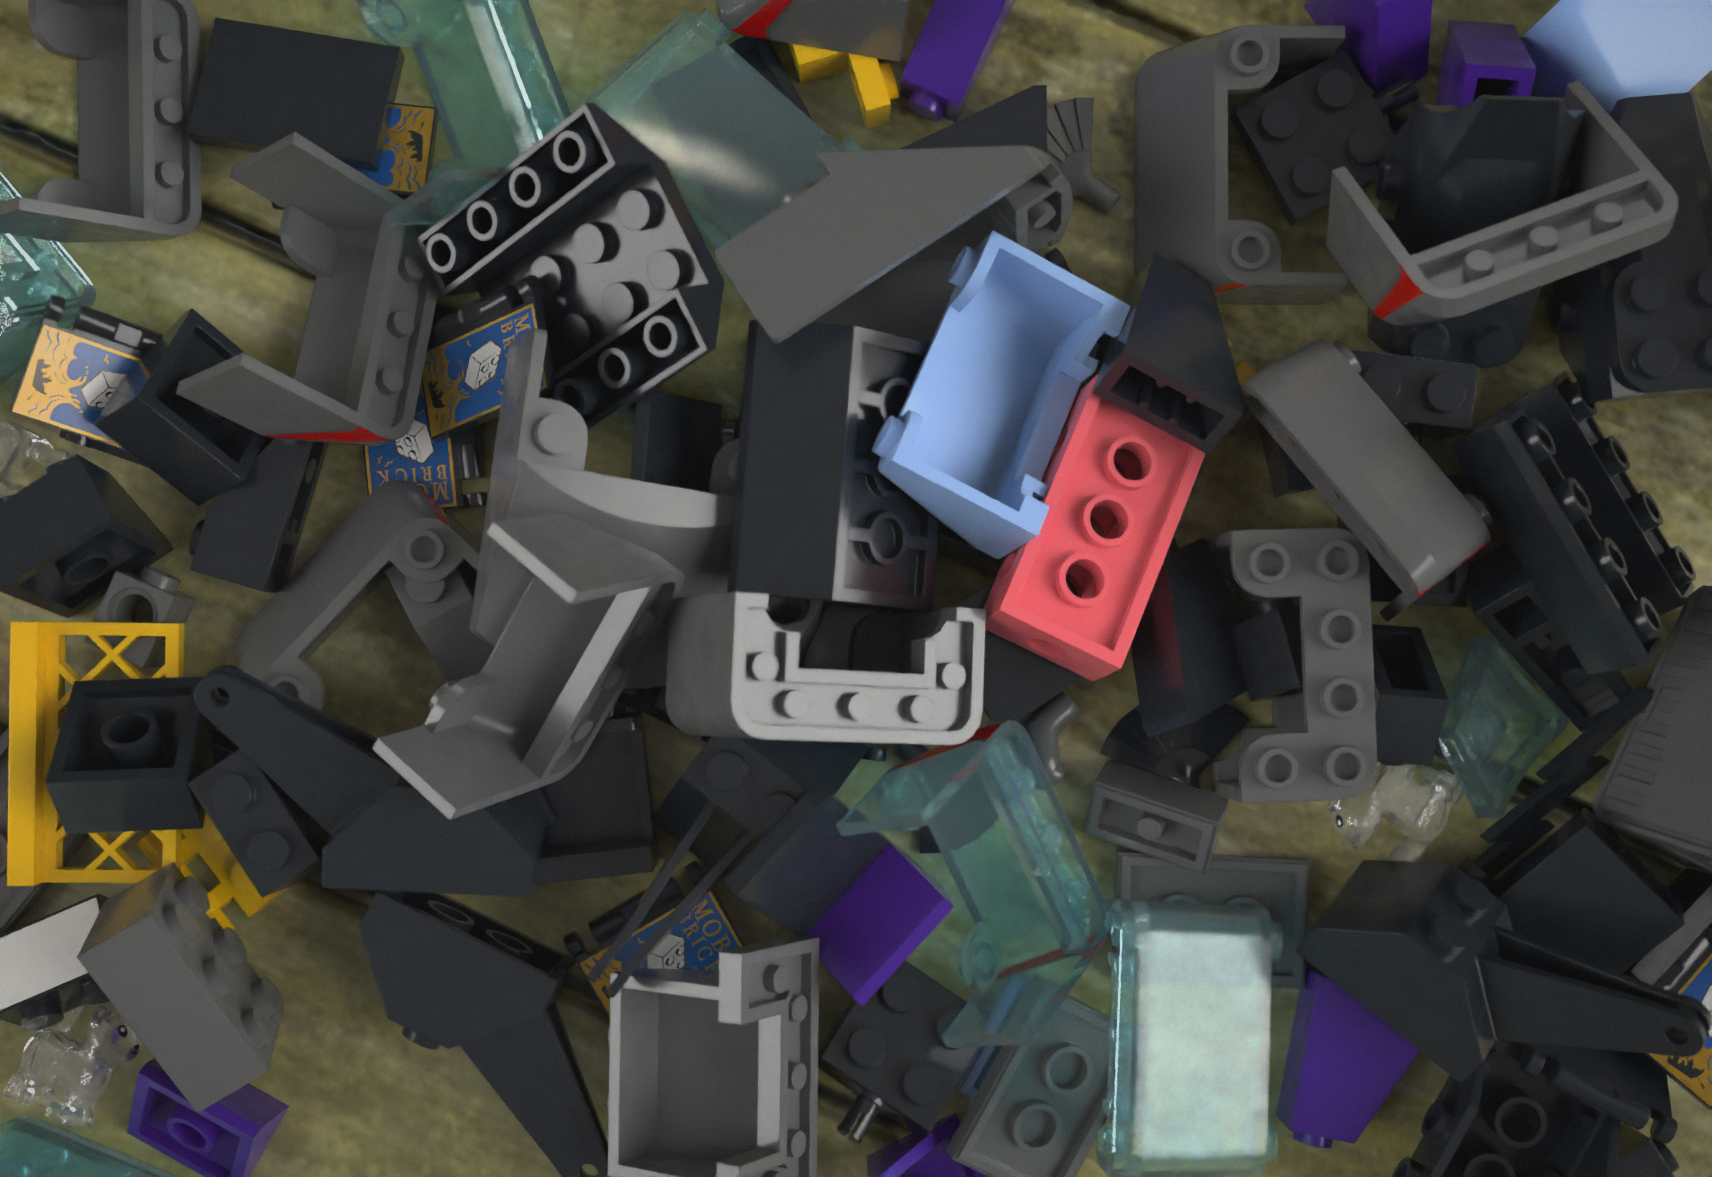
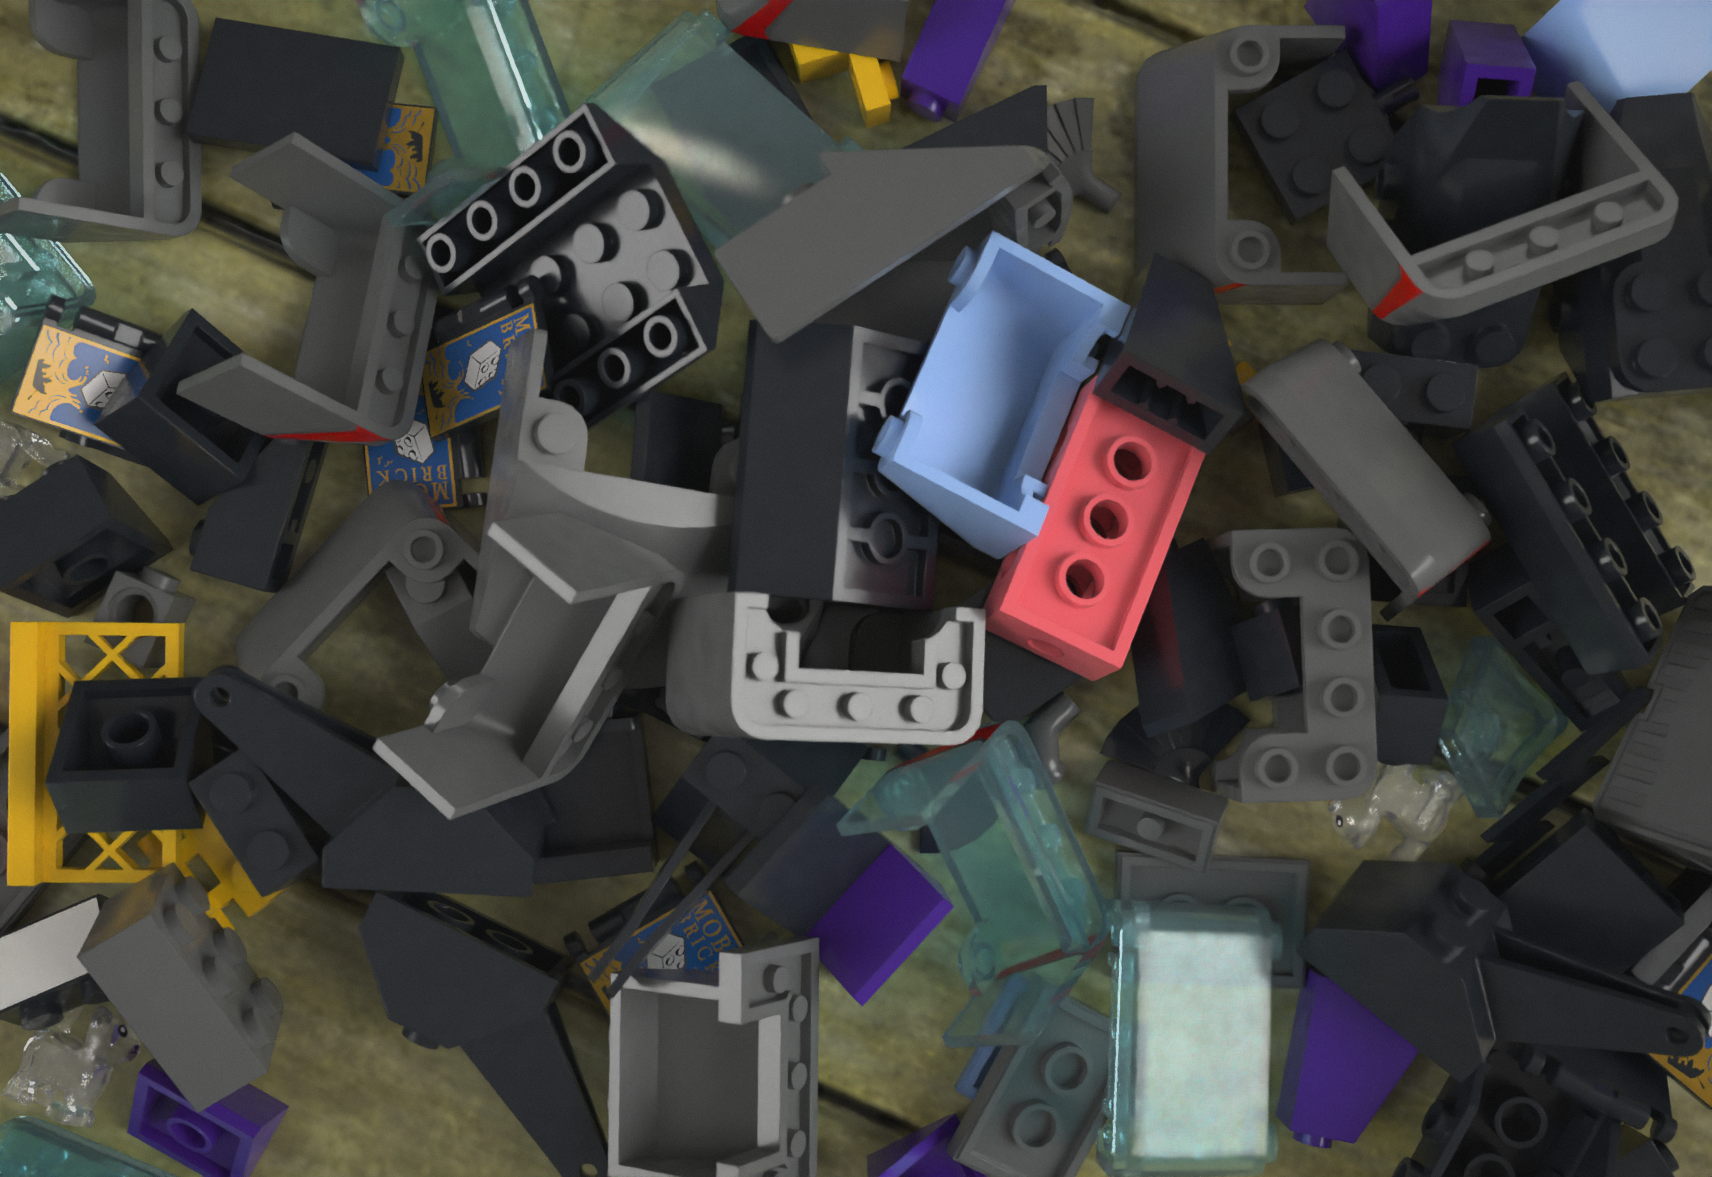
(896, 1053): black plate -> none

